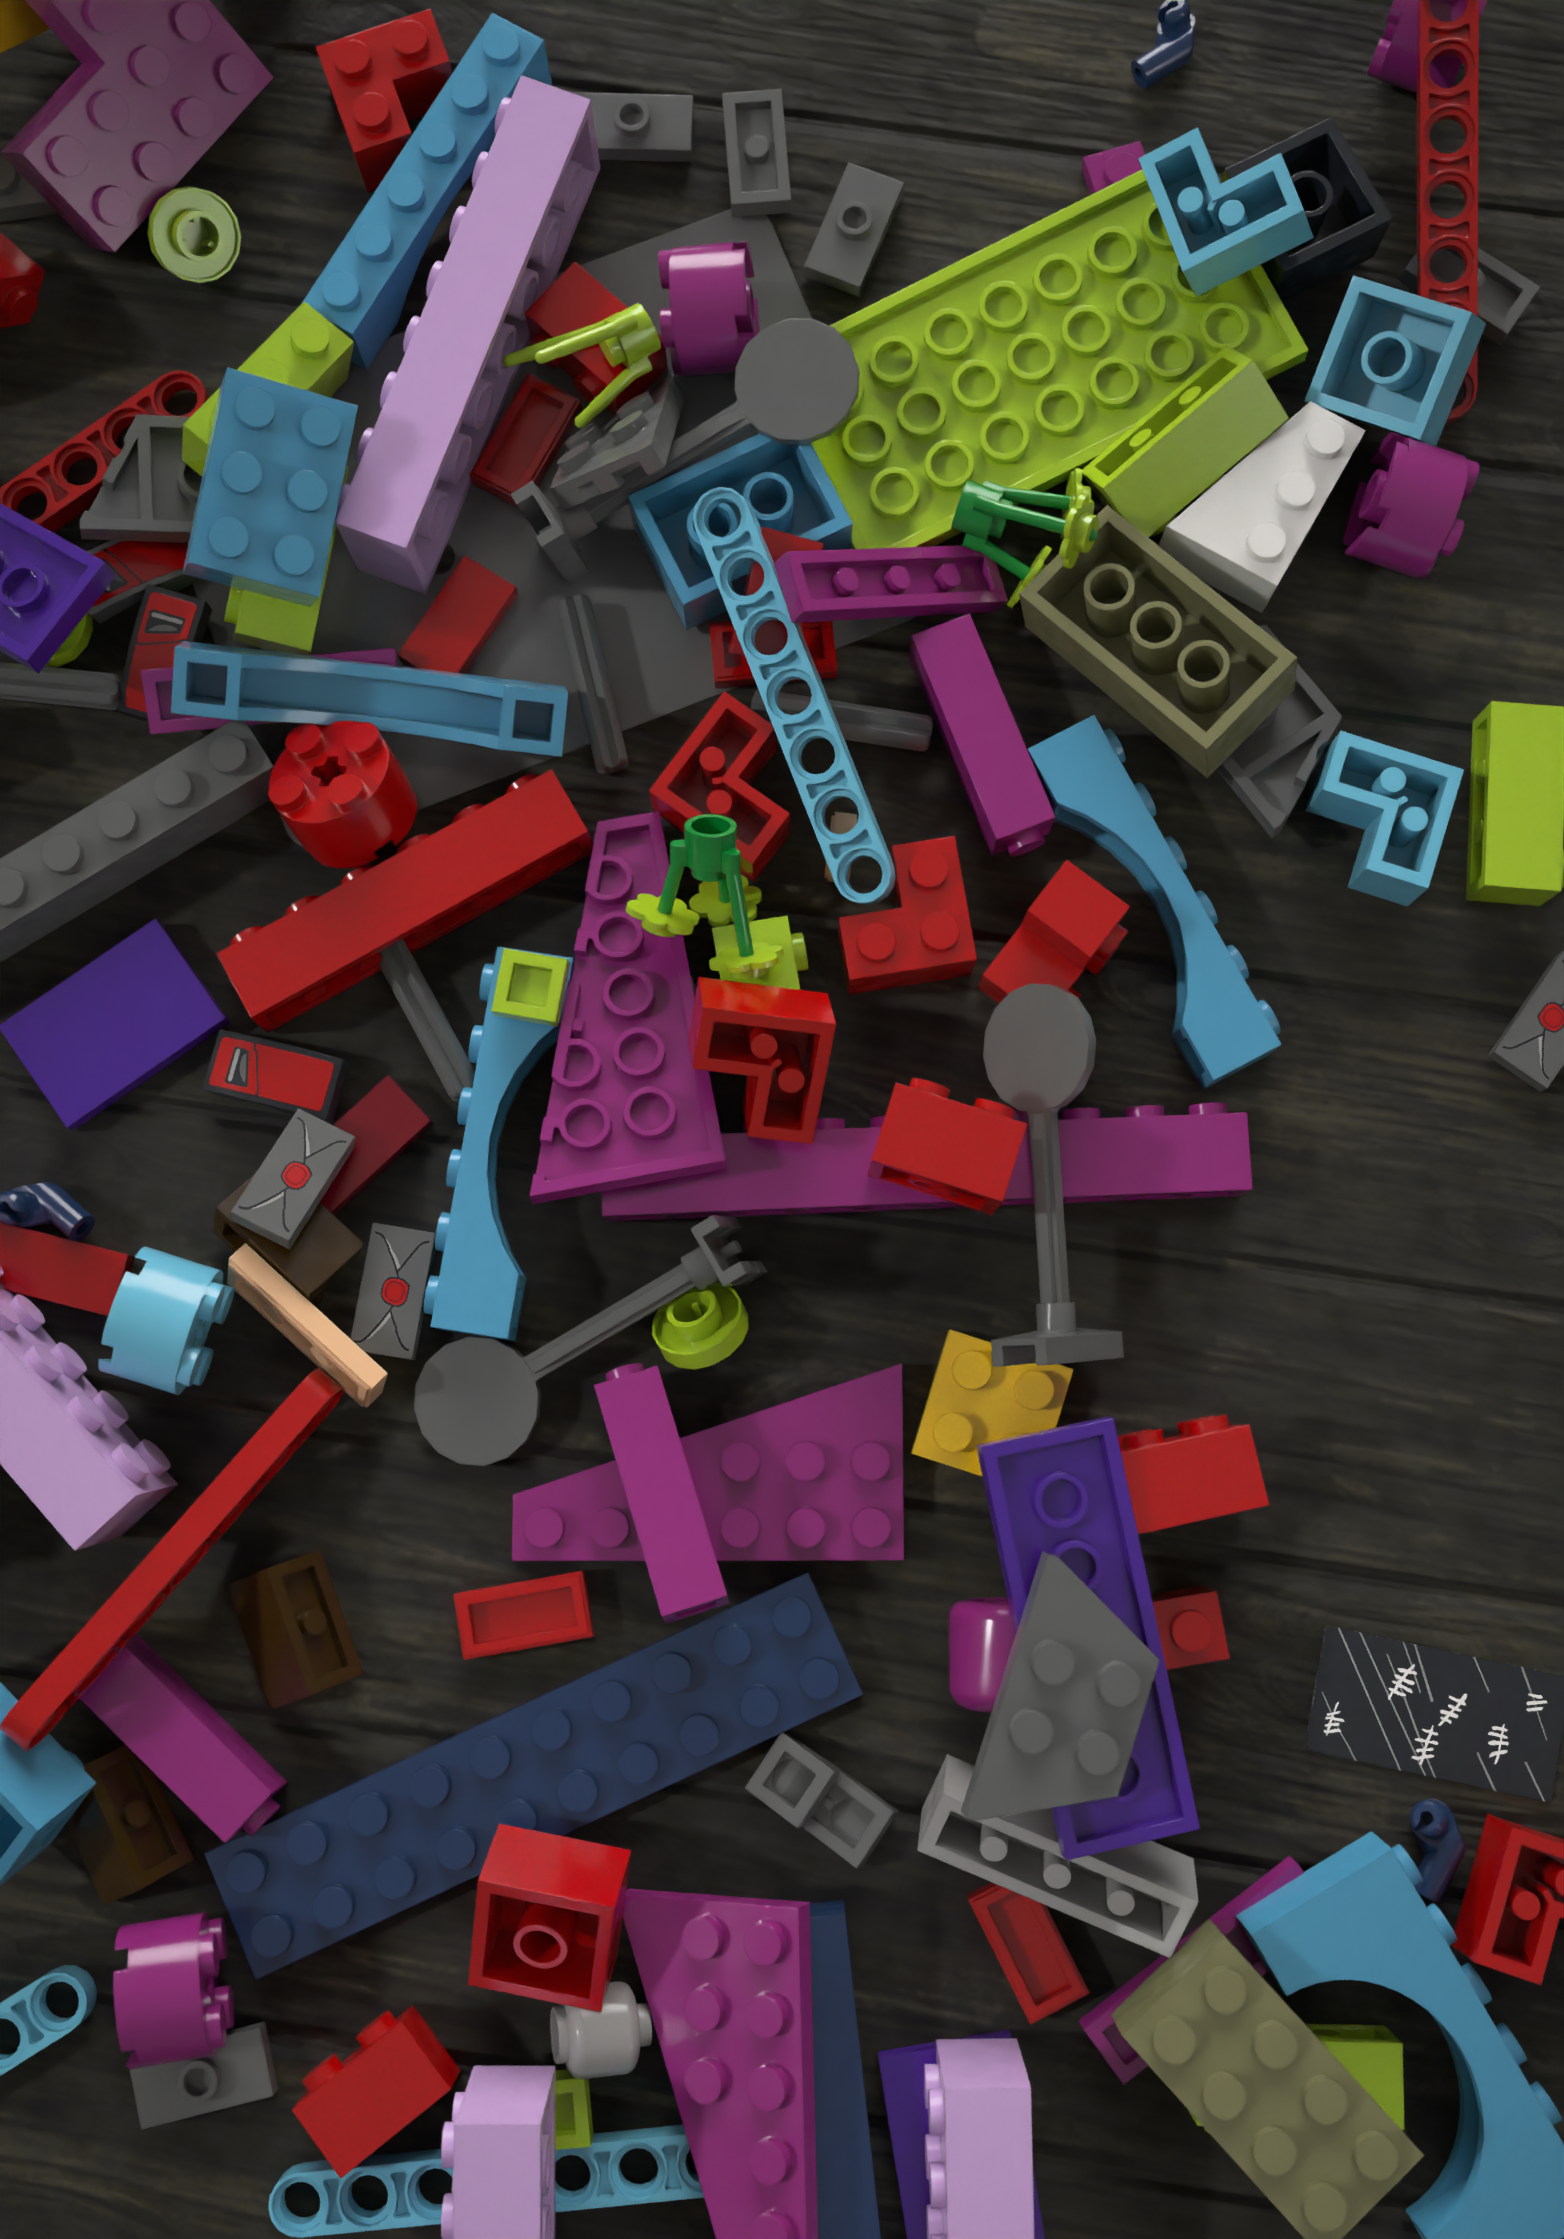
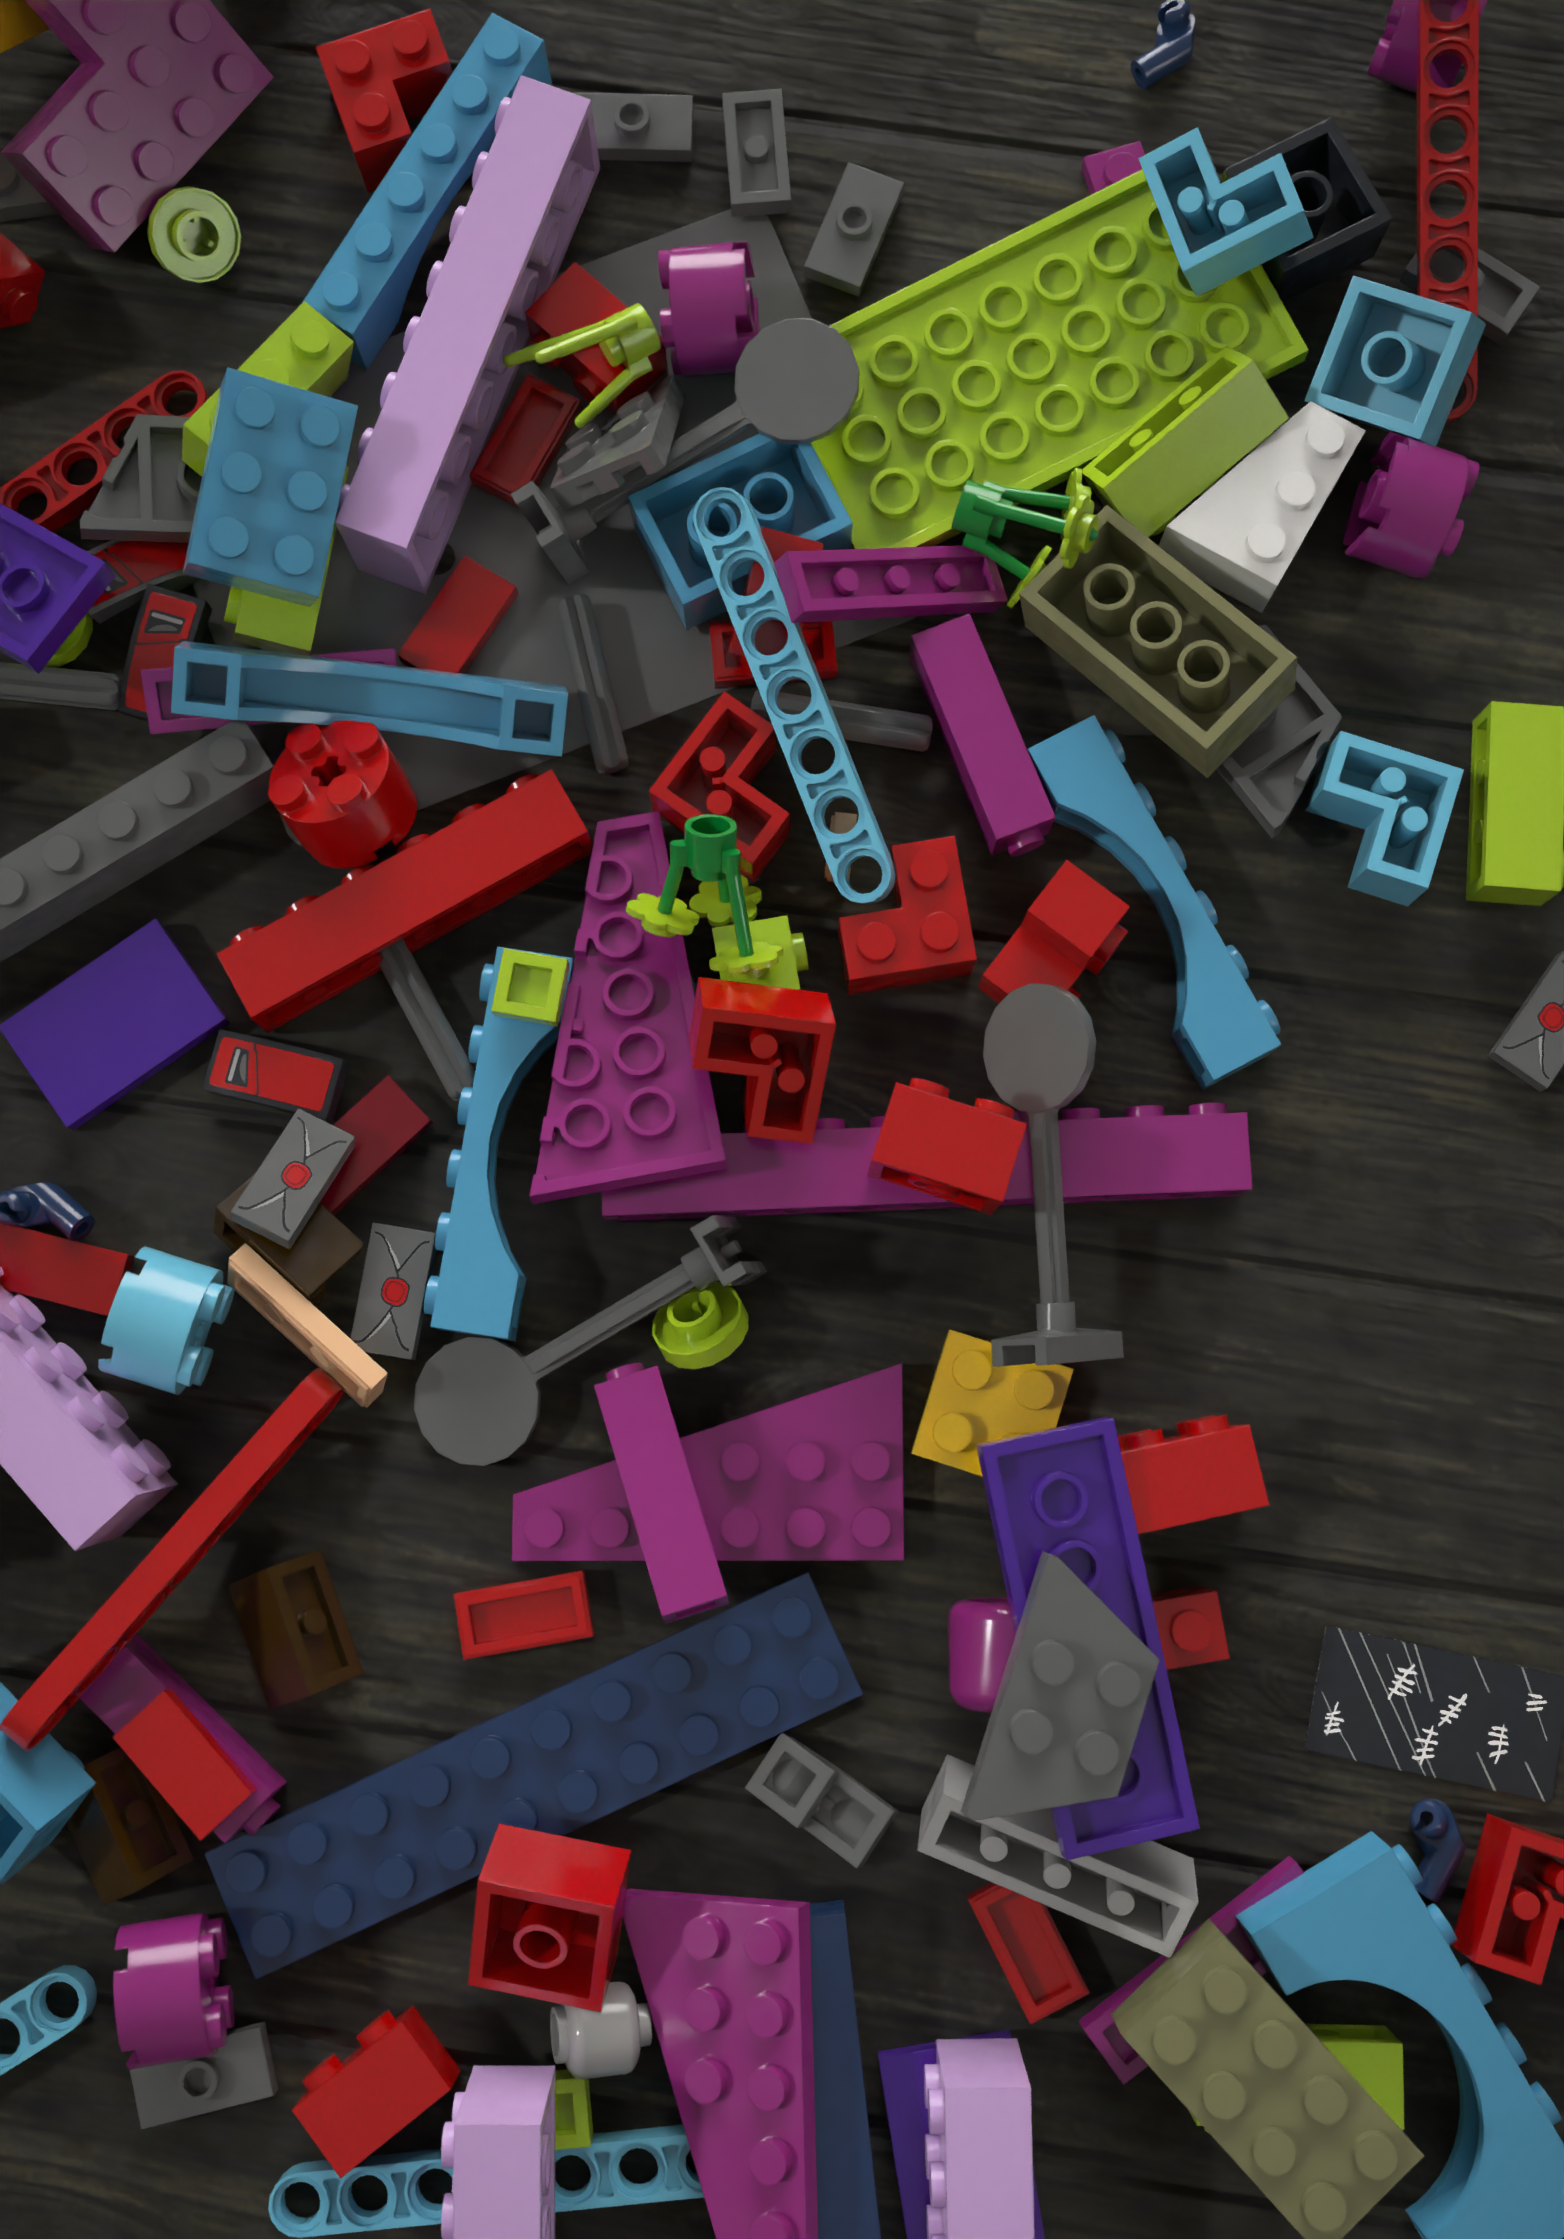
(185, 1763): none -> red tile

